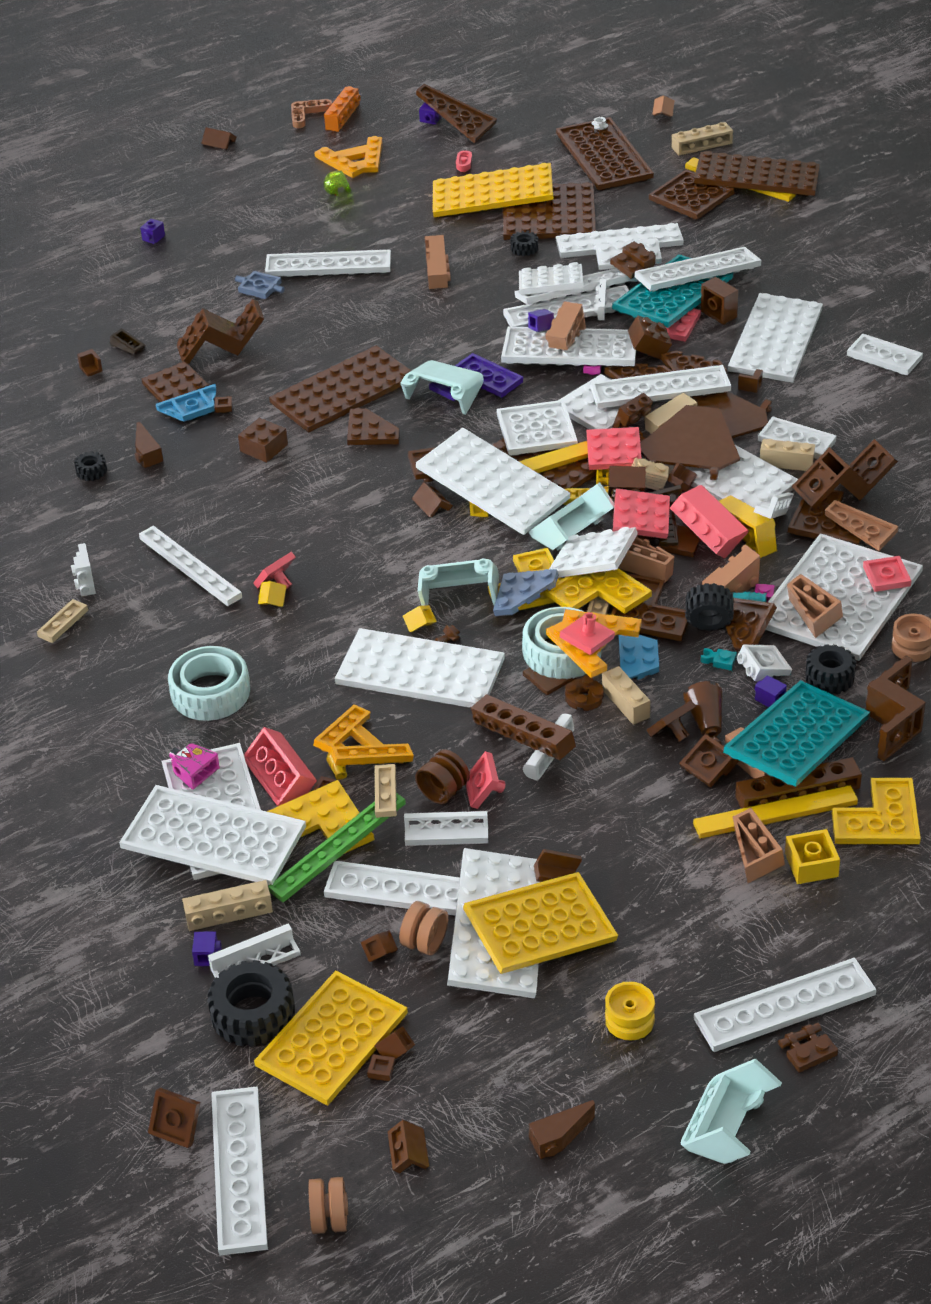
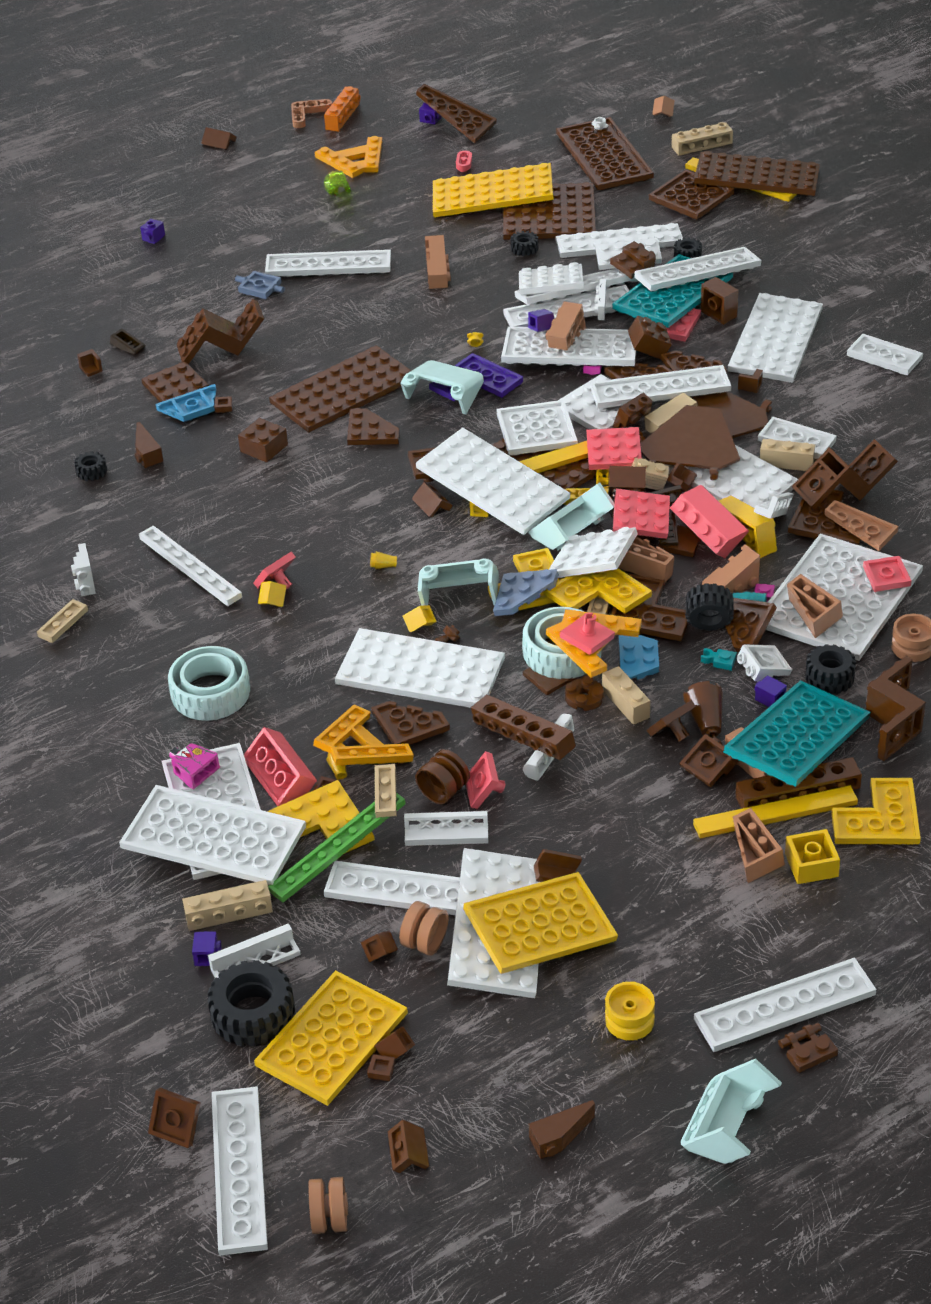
(380, 560): none -> yellow cone
(408, 723): none -> reddish brown plate
(475, 339): none -> yellow plate
(688, 247): none -> black tyre

